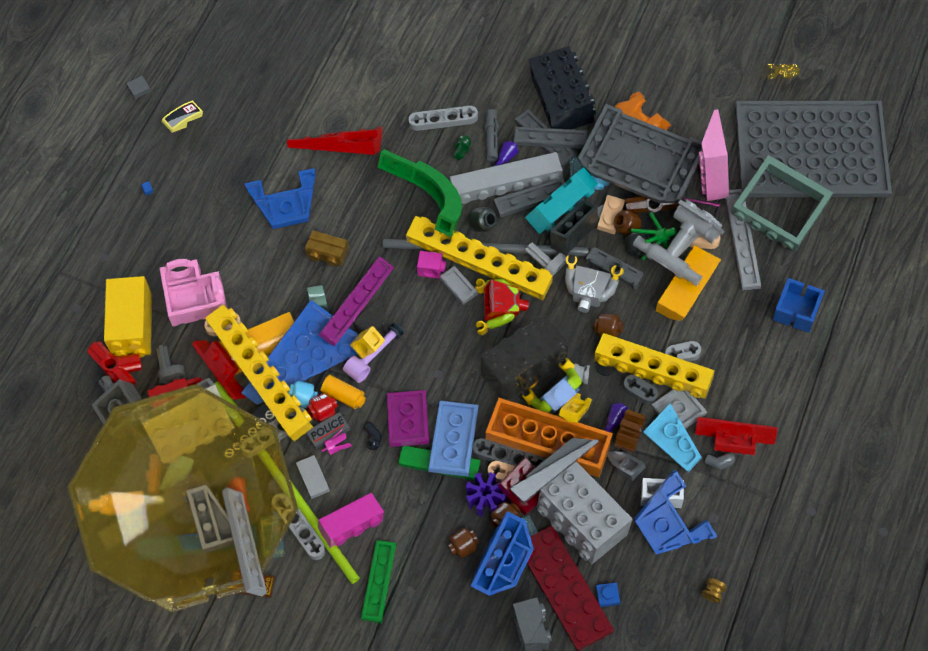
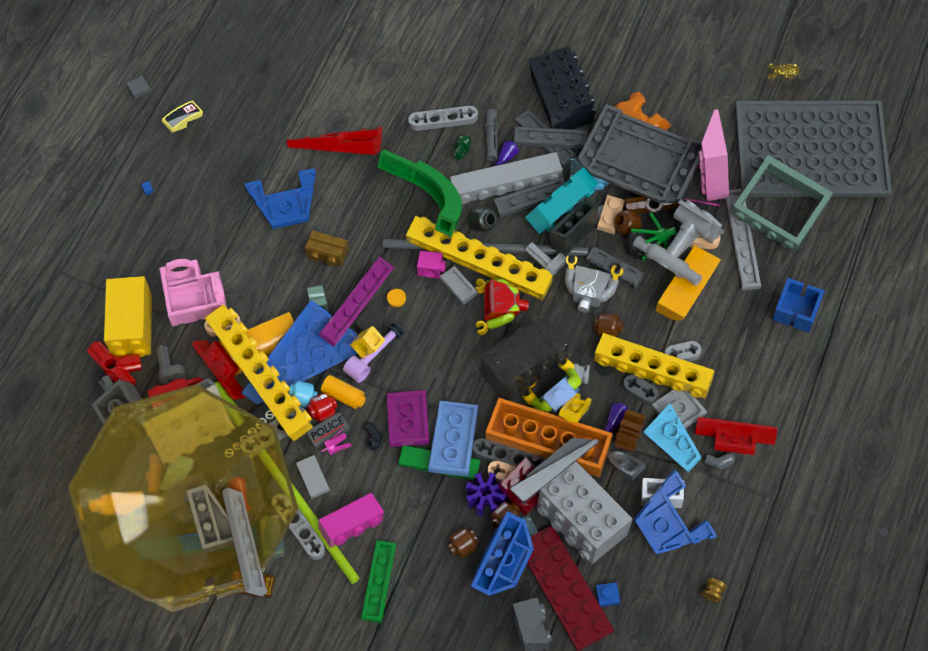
(396, 297): none -> light orange piece

